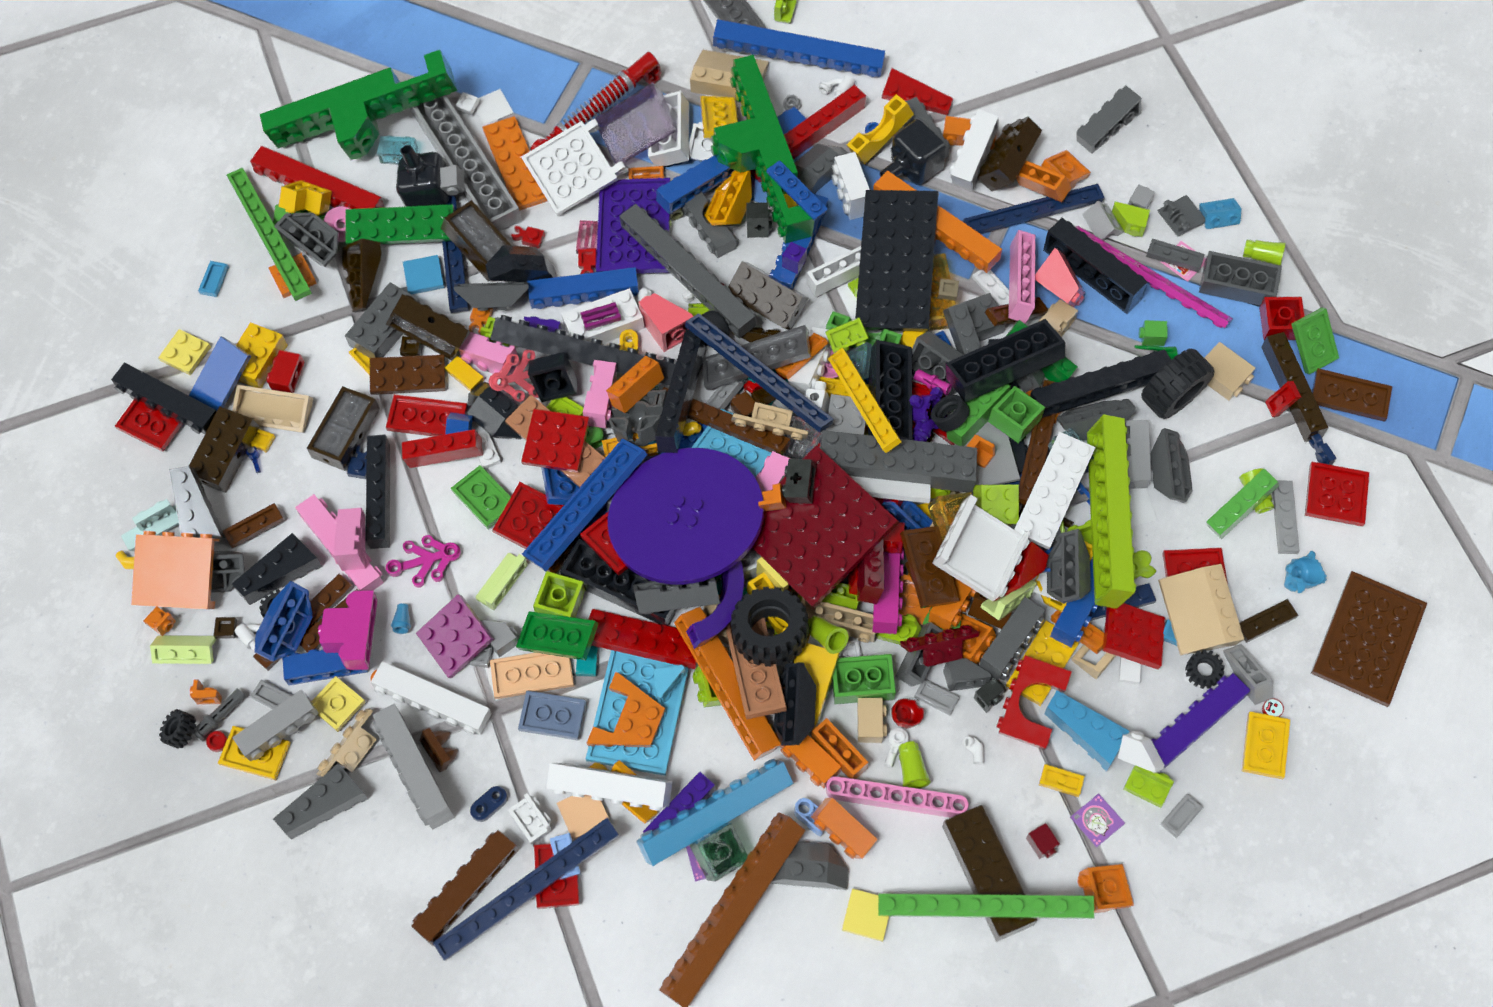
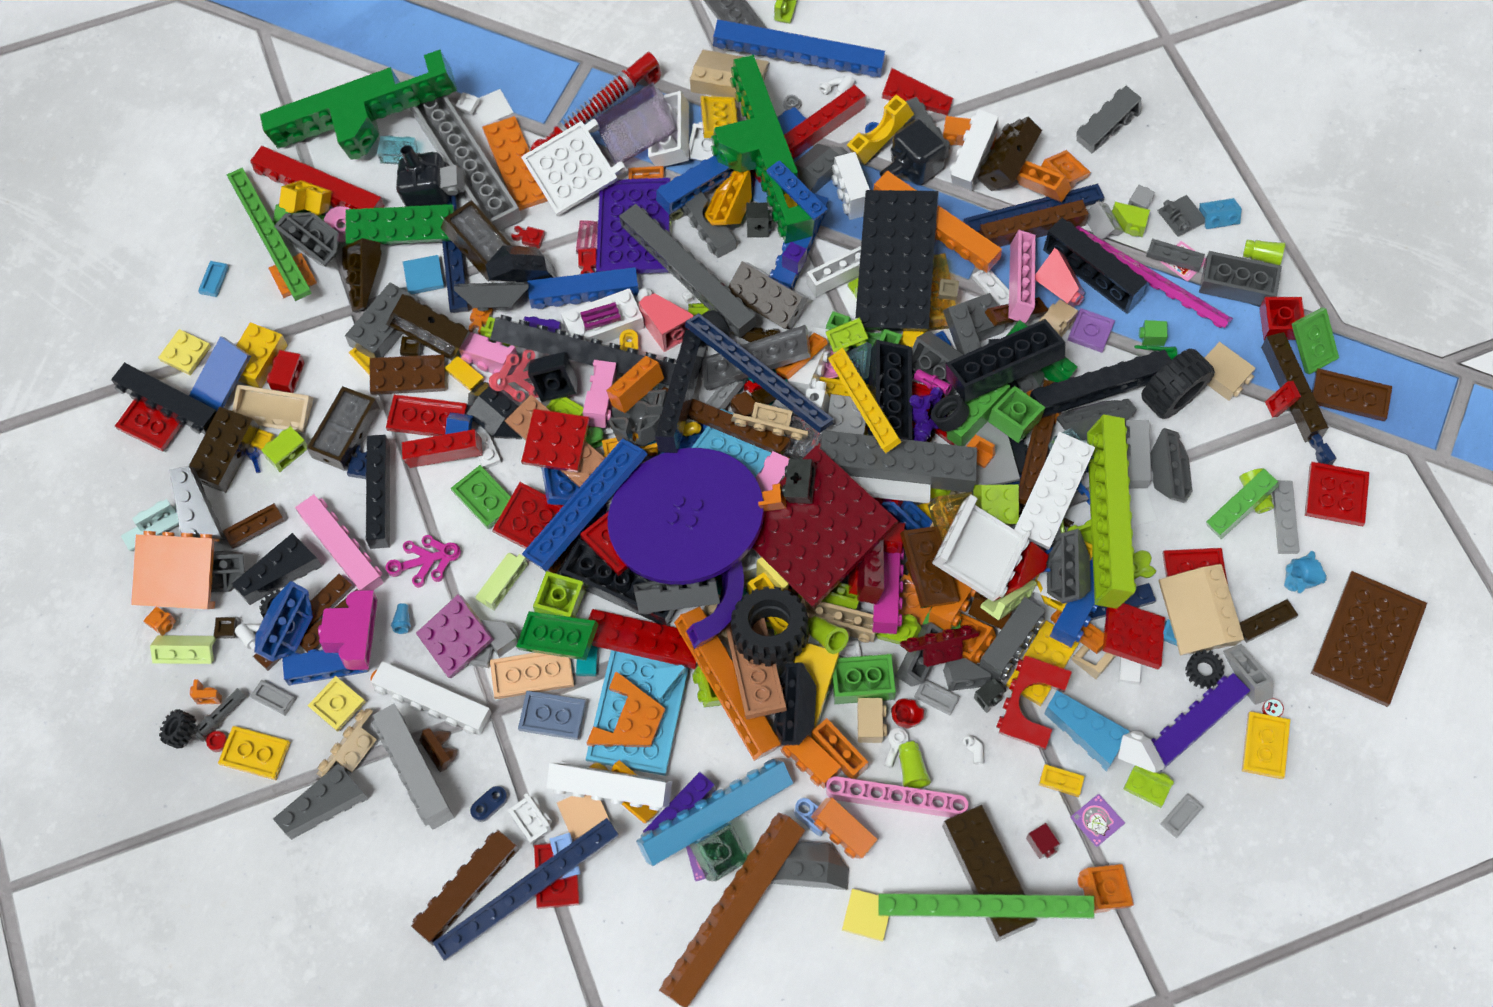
(126, 562): yellow arm -> none
(275, 726): light grey brick -> none
(284, 448): none -> lime brick
(350, 539): bright pink wedge -> none
(1037, 222): none -> reddish brown brick
(1091, 330): none -> medium lavender tile

